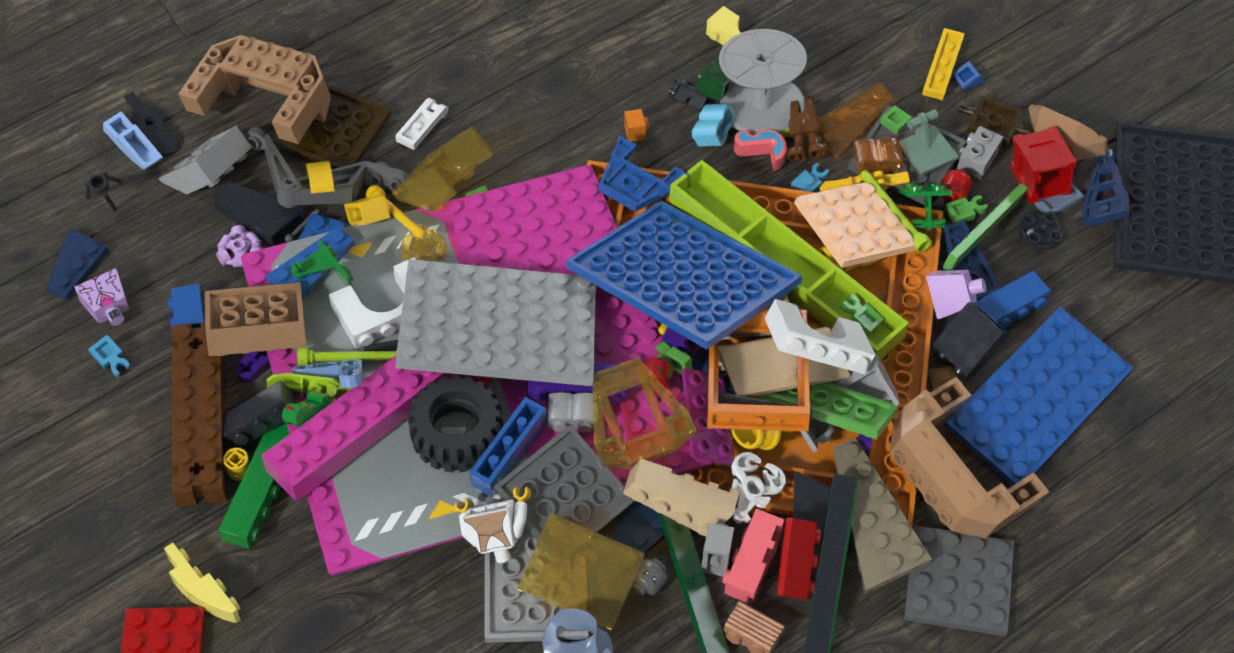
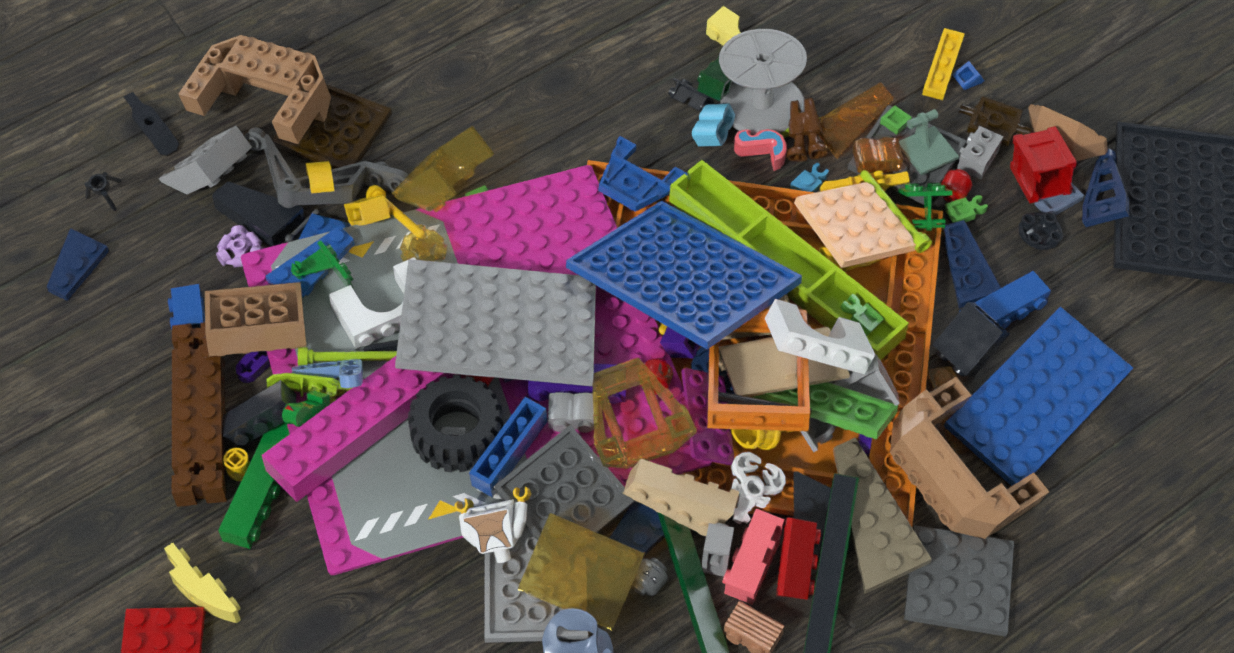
(104, 297): lavender torso -> none
(107, 354): dark azure plate -> none
(131, 141): light blue slope -> none
(421, 123): white plate -> none
(635, 125): orange plate -> none
(677, 359): bright green plate -> none
(953, 290): lavender torso -> none
(985, 227): bright green tile -> none

